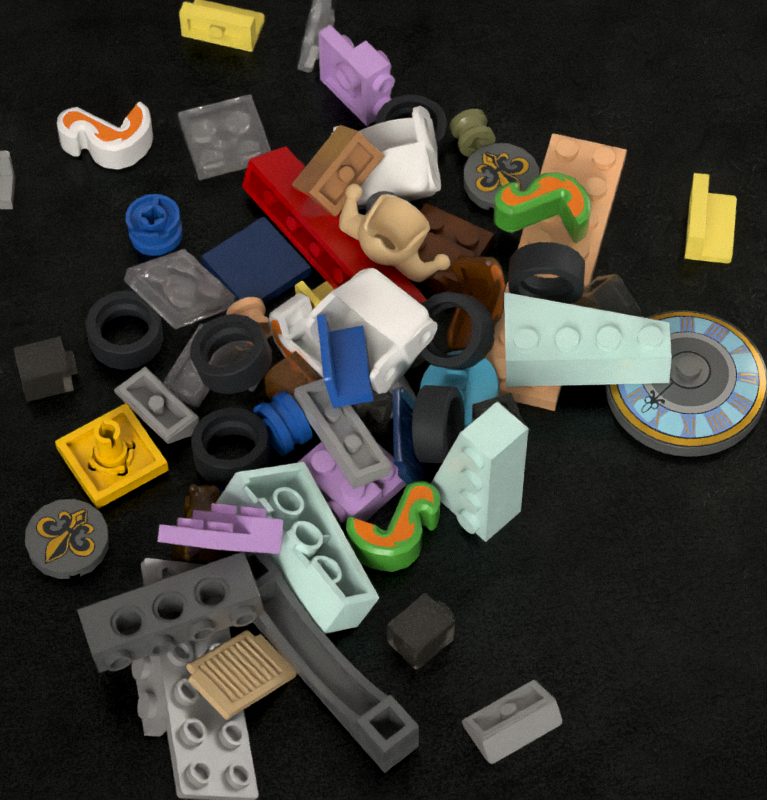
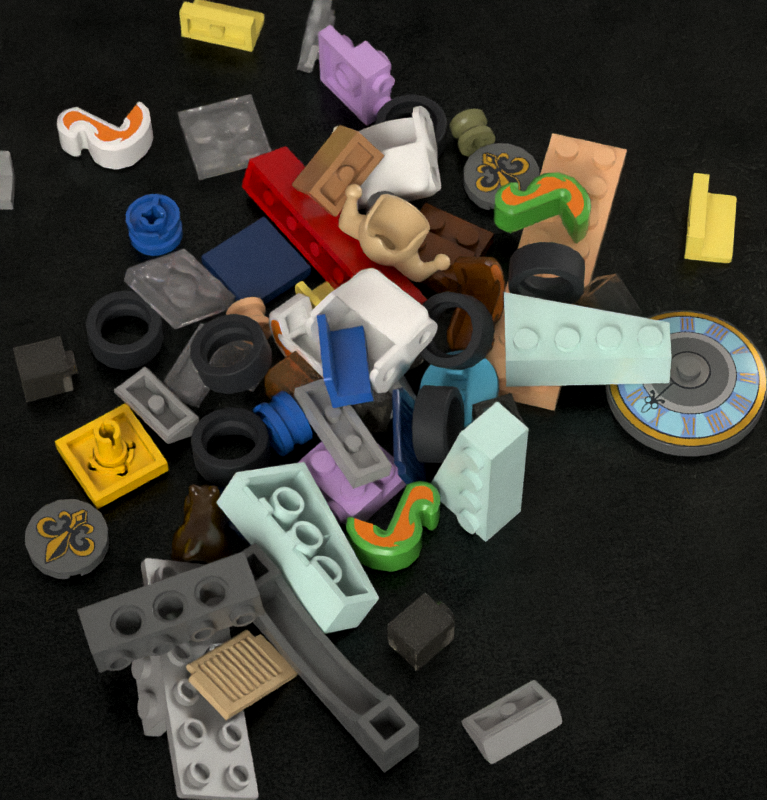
(227, 530): lavender plate -> none

